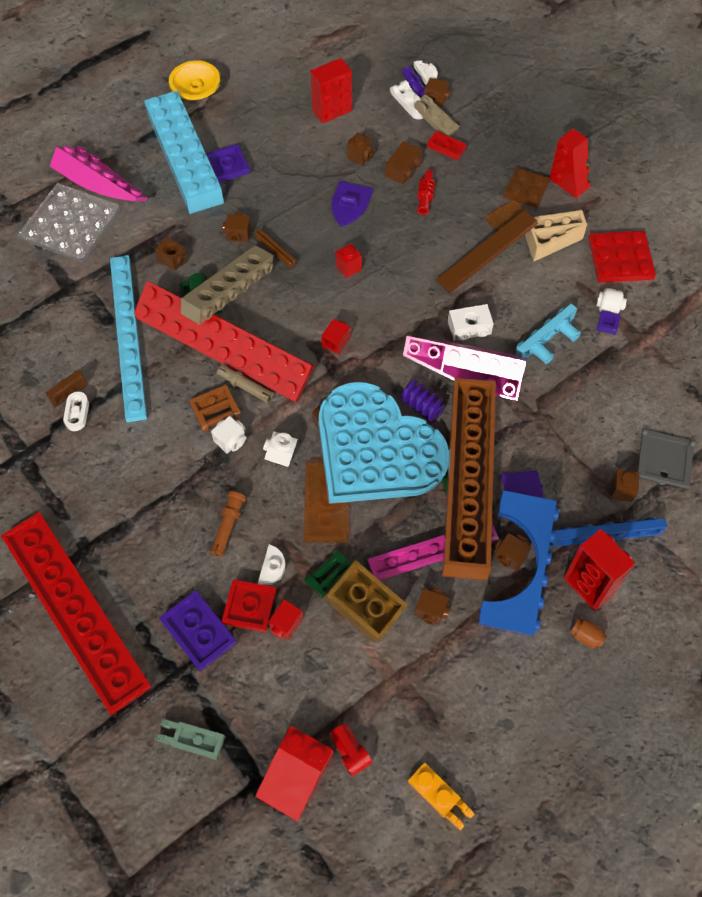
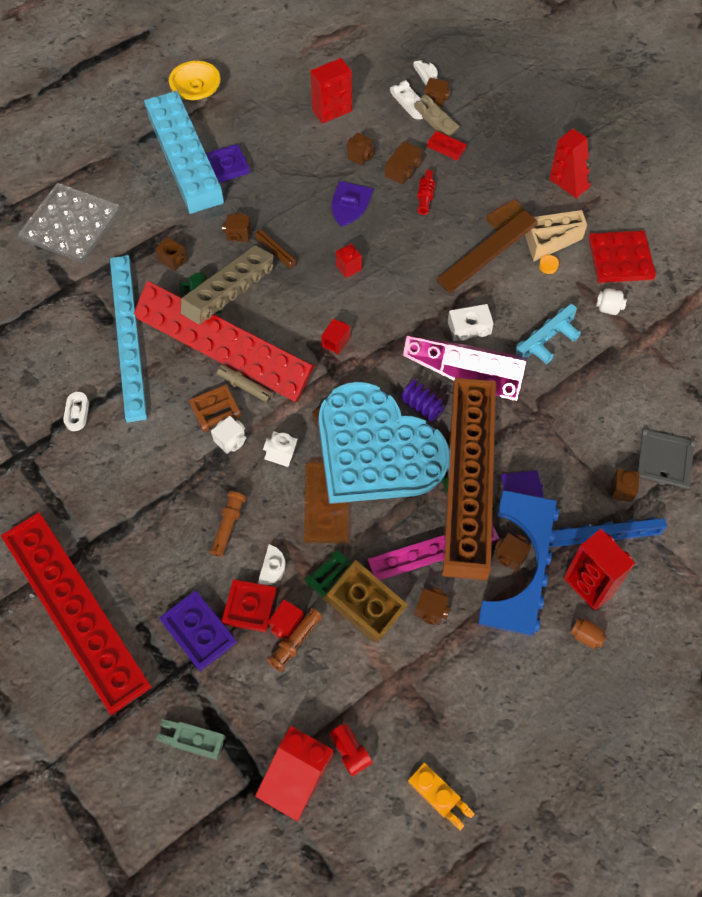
(66, 387): reddish brown plate -> none
(93, 174): dark pink wedge -> none
(289, 647): none -> dark orange pin
(414, 81): dark purple pin -> none
(526, 187): reddish brown plate -> none
(548, 264): none -> light orange tile
(608, 322): dark purple plate -> none

